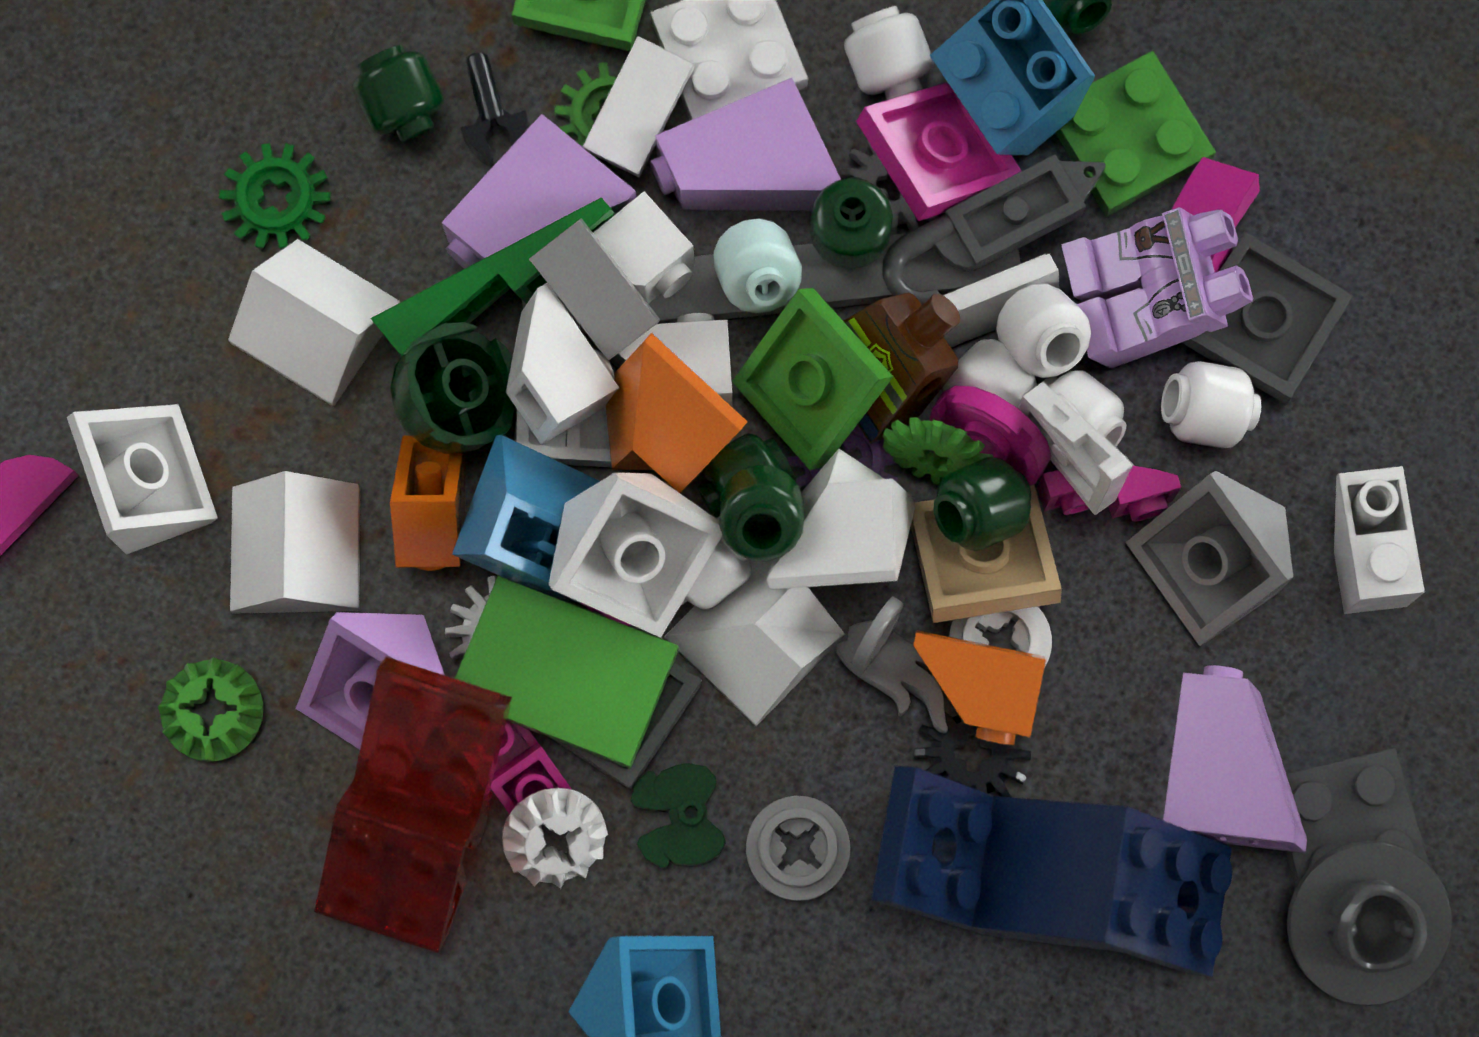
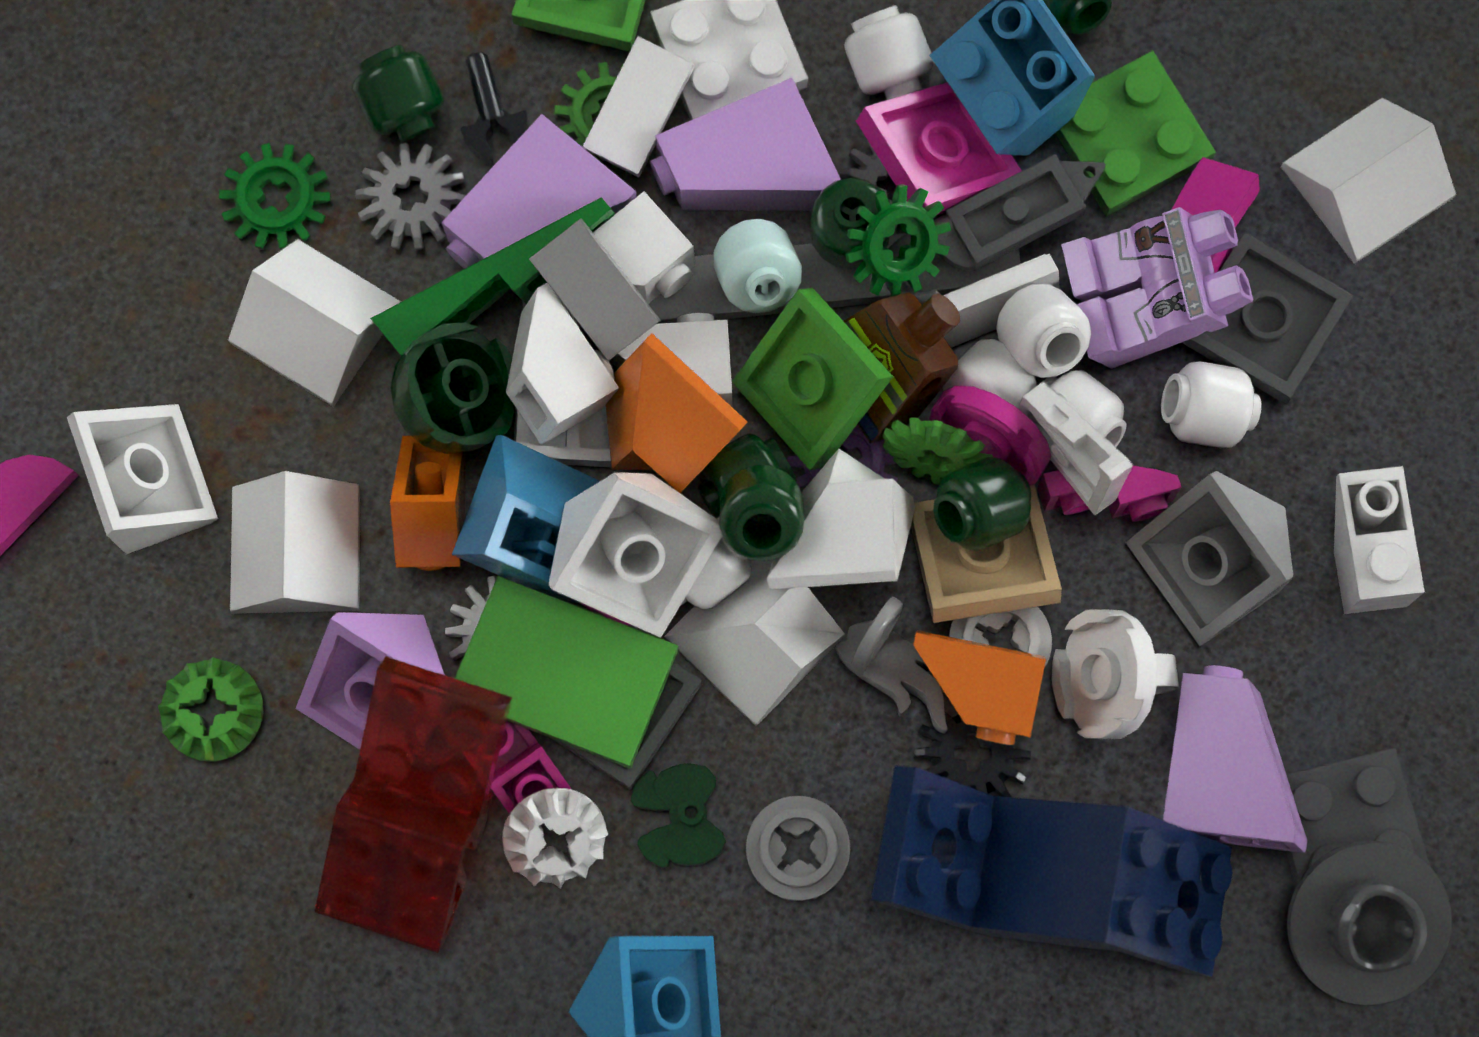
(422, 216): none -> light grey gear
(912, 257): none -> green gear
(1109, 674): none -> white tile
(1373, 176): none -> white slope

